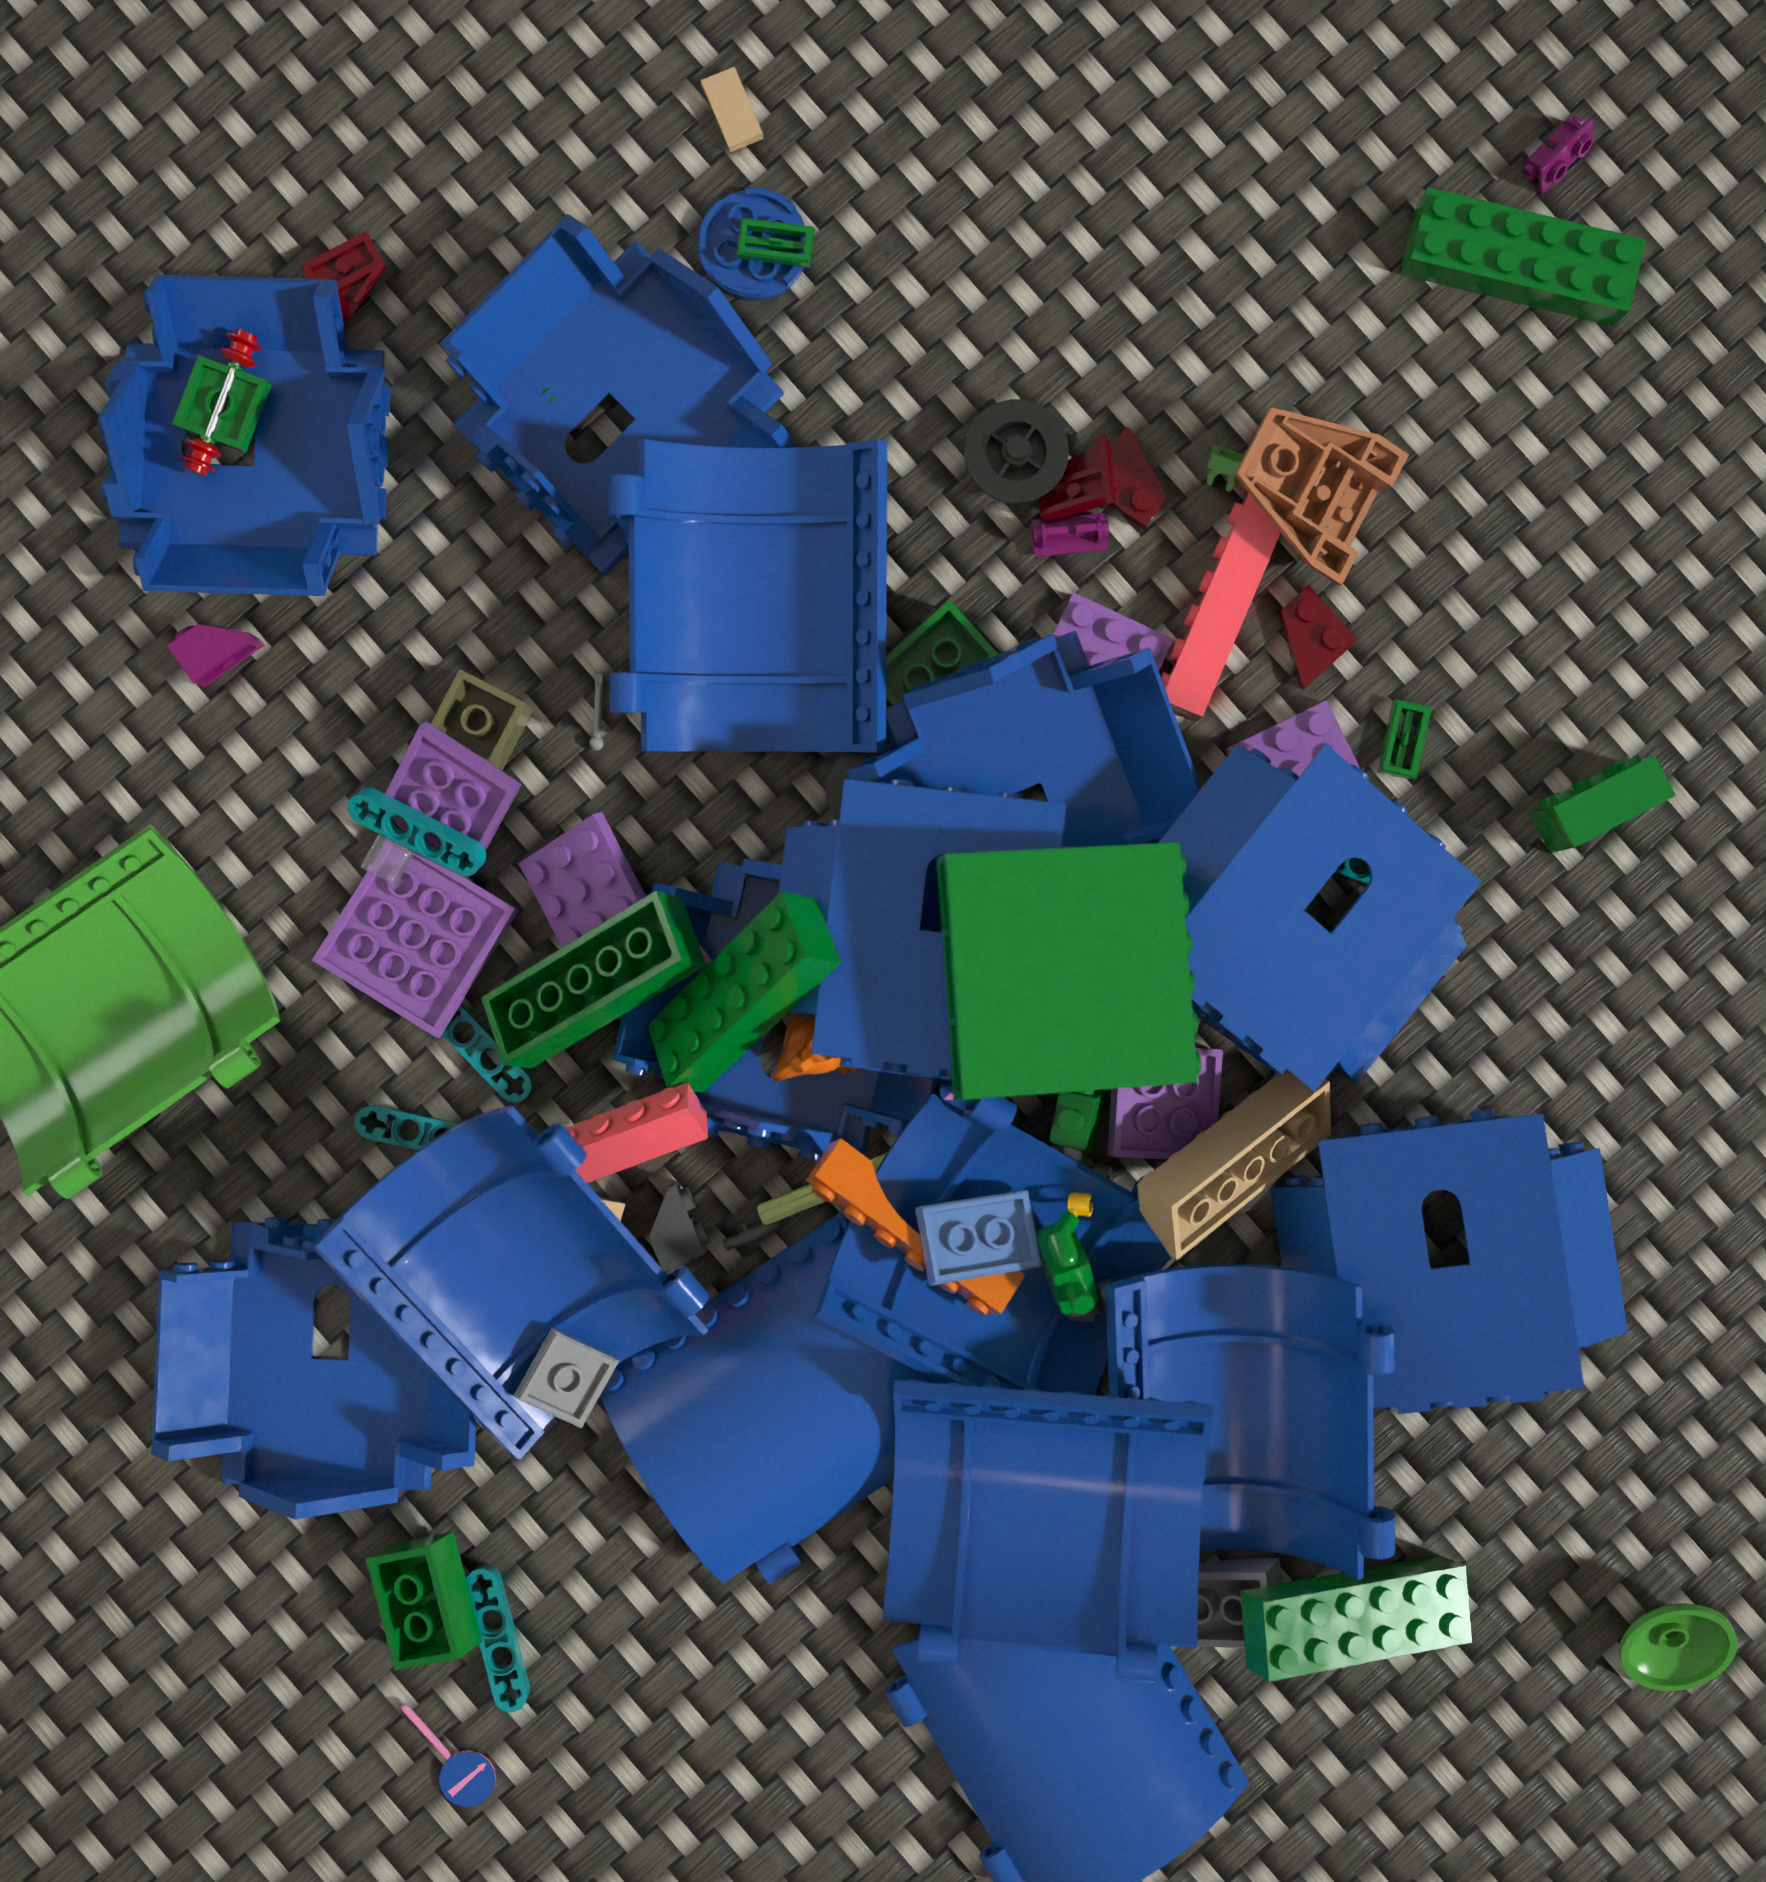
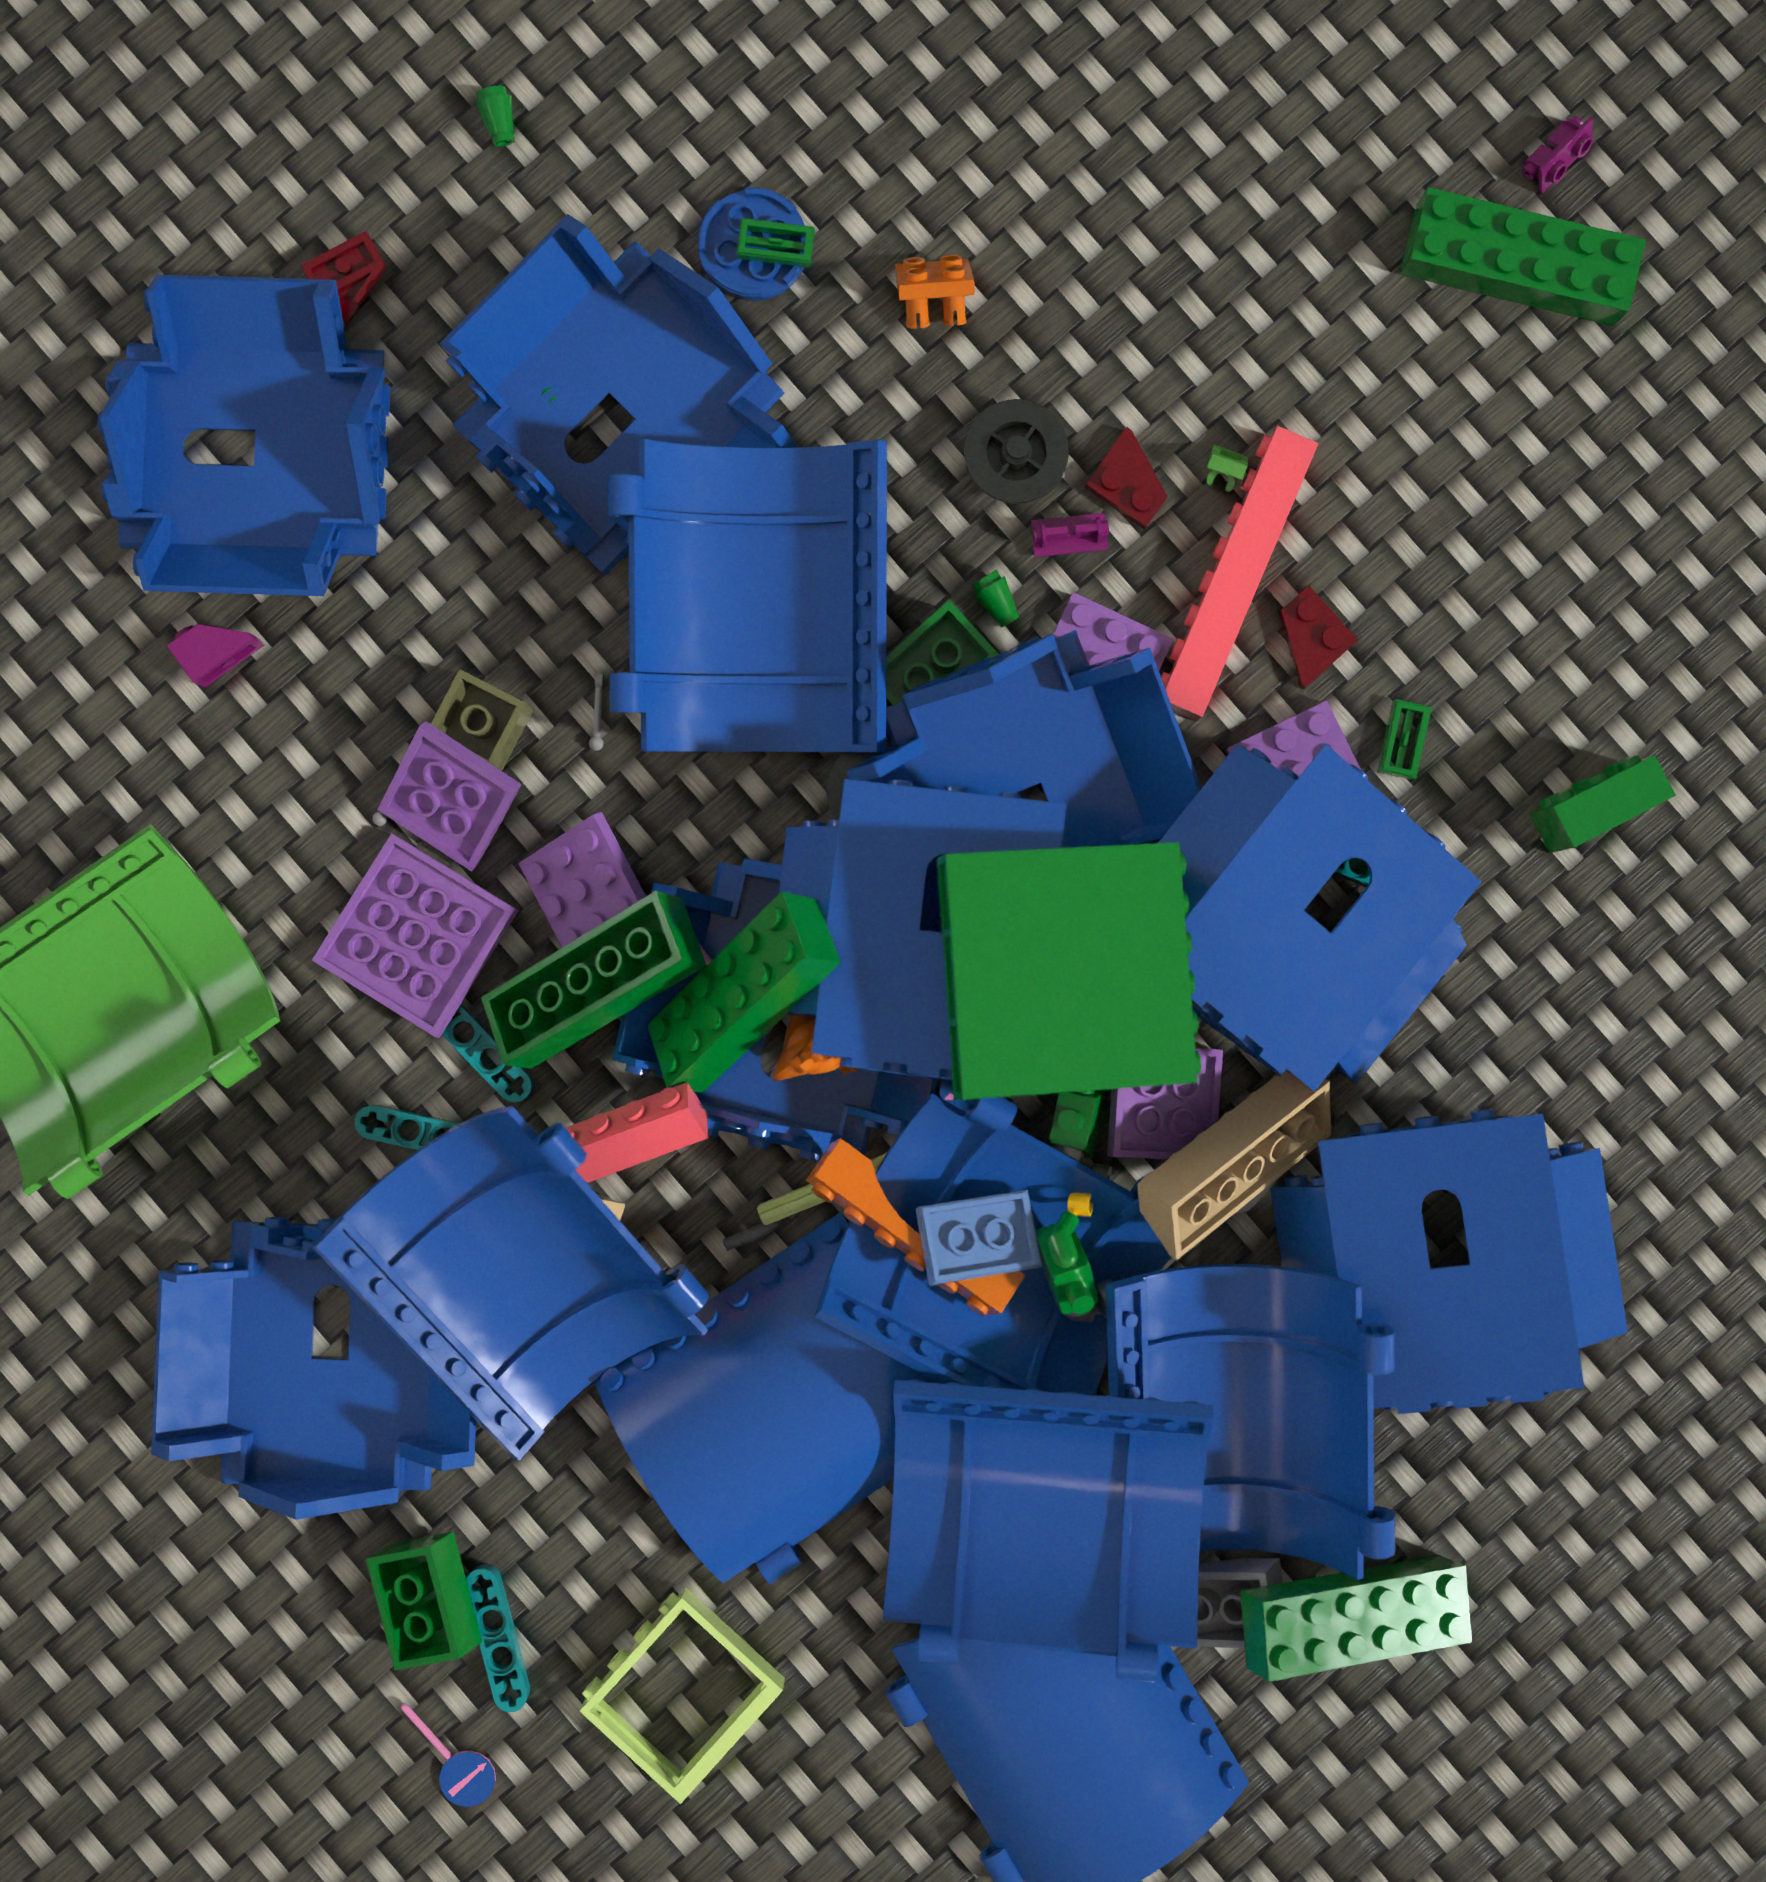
(221, 403): green plate -> none
(387, 859): clear tile -> none
(418, 826): teal beam -> none
(497, 114): none -> green cone
(566, 1377): light grey plate -> none
(641, 1751): none -> yellowish green window
(675, 1232): dark grey slope -> none
(732, 109): tan tile -> none
(936, 279): none -> orange plate
(996, 598): none -> green cone
(1083, 486): dark red wing -> none
(1318, 483): nougat wedge -> none
(1677, 1647): bright green dish -> none

